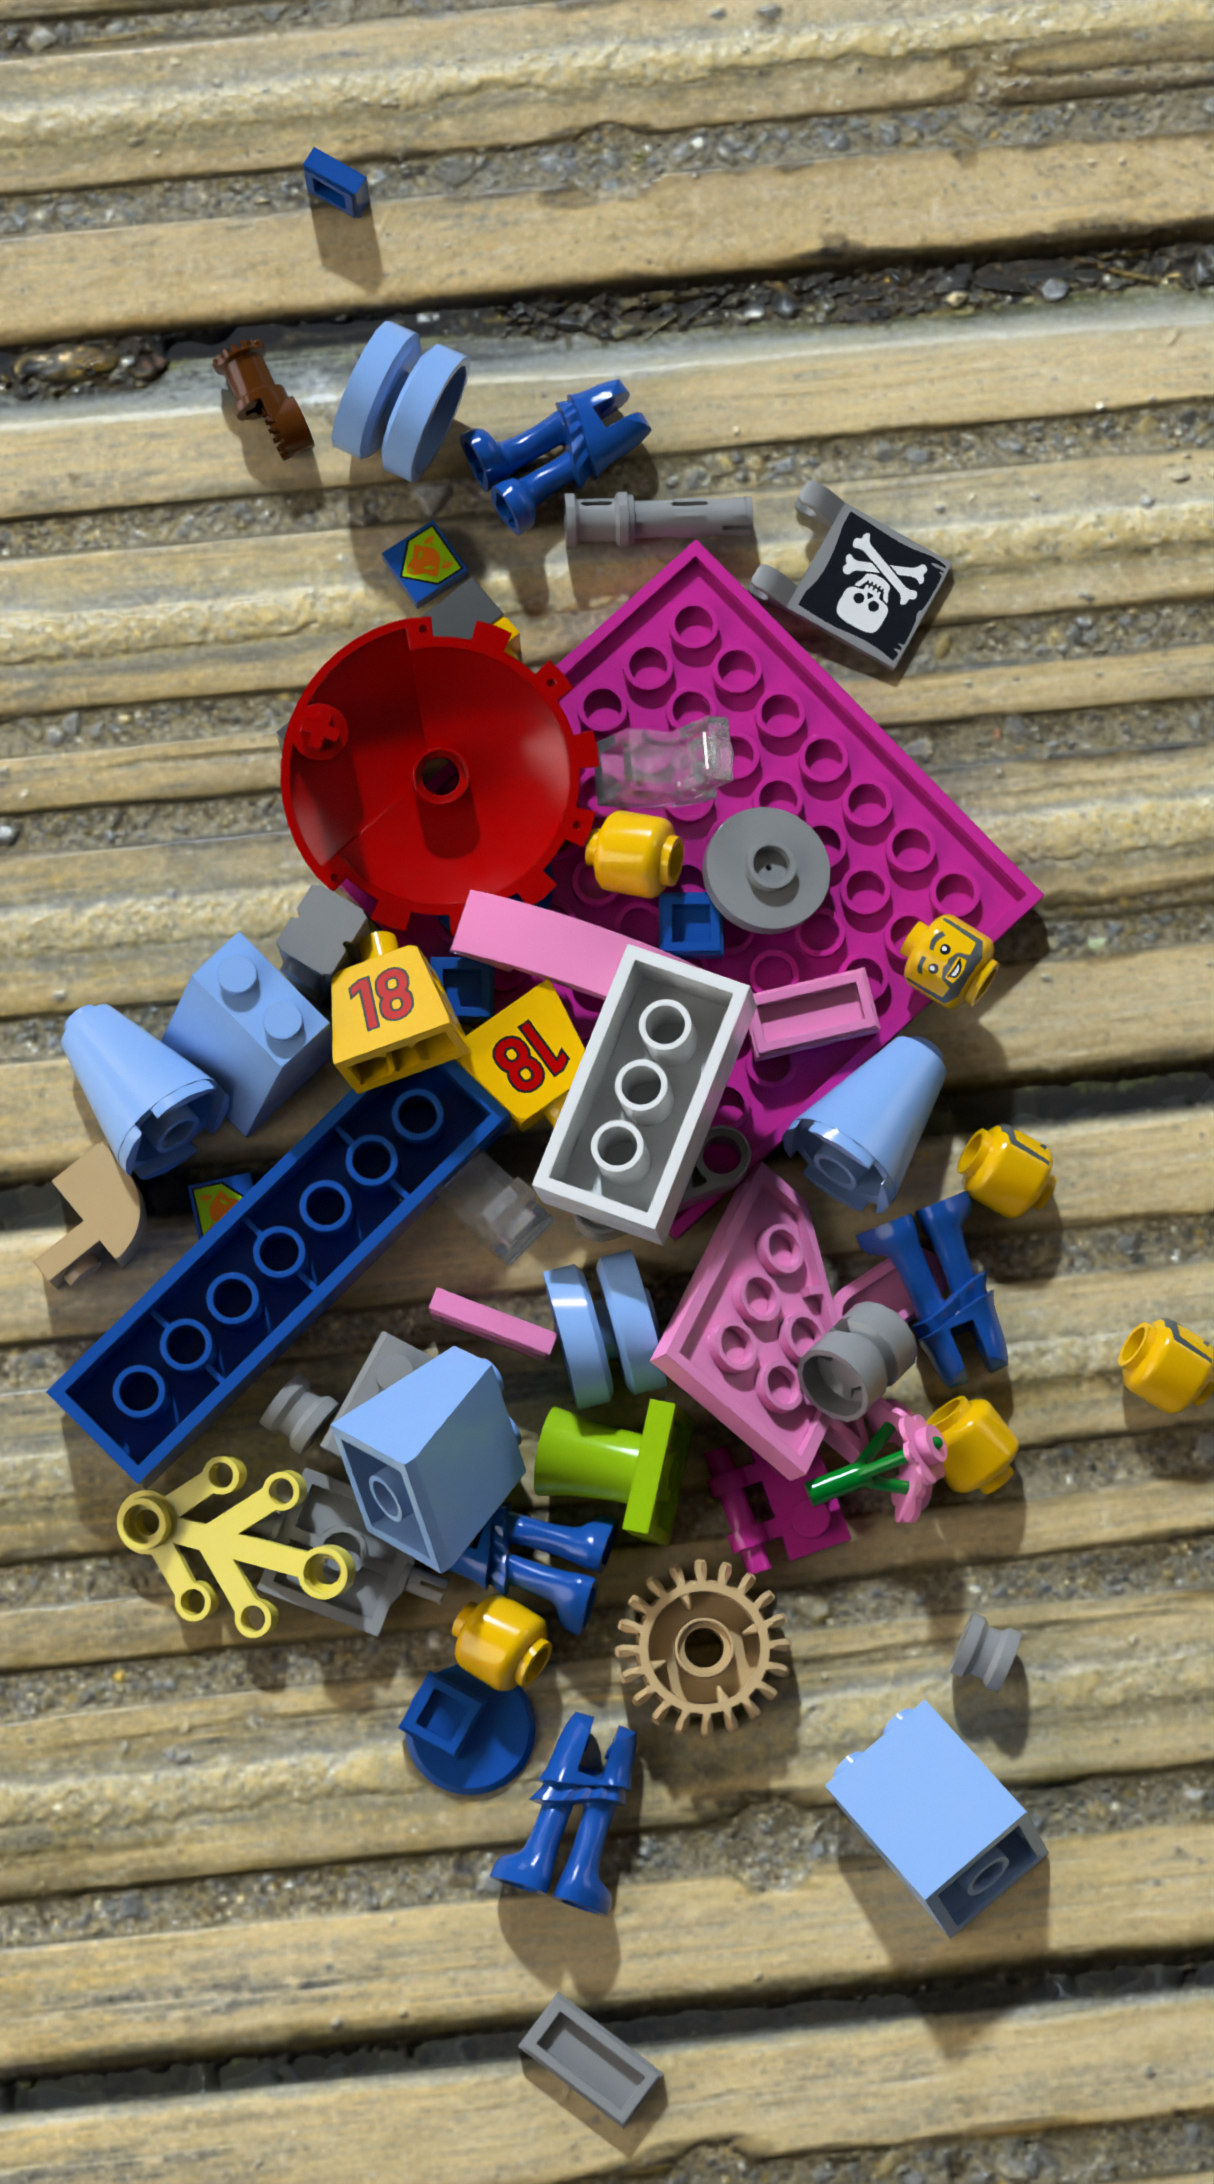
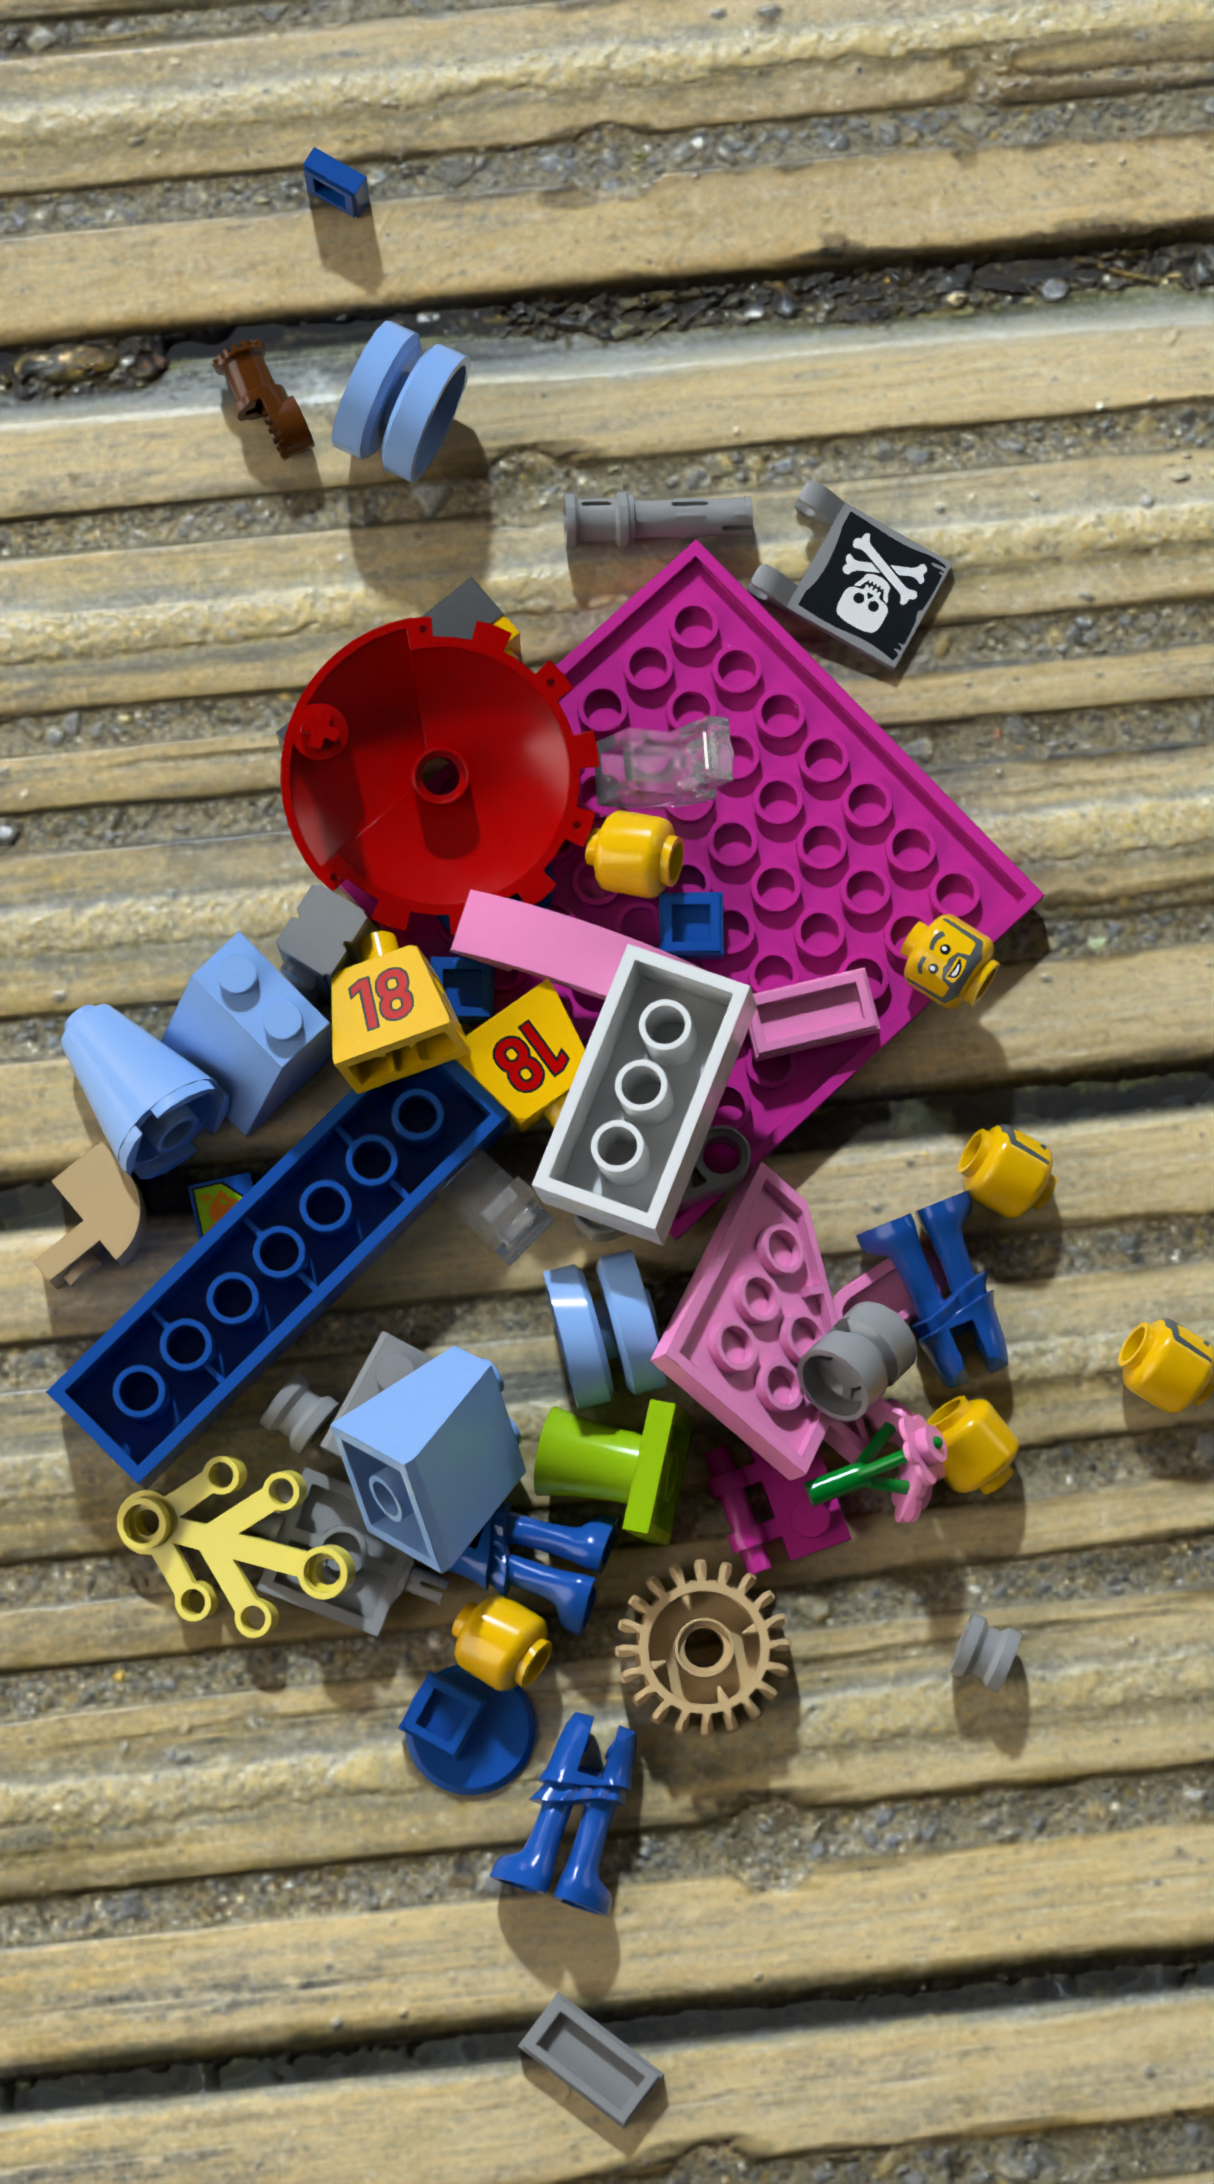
(425, 564): tile -> none
(493, 1325): bright pink tile -> none
(574, 424): blue piece -> none
(762, 898): light grey piece -> none
(870, 1124): light blue cone -> none
(937, 1817): light blue slope -> none

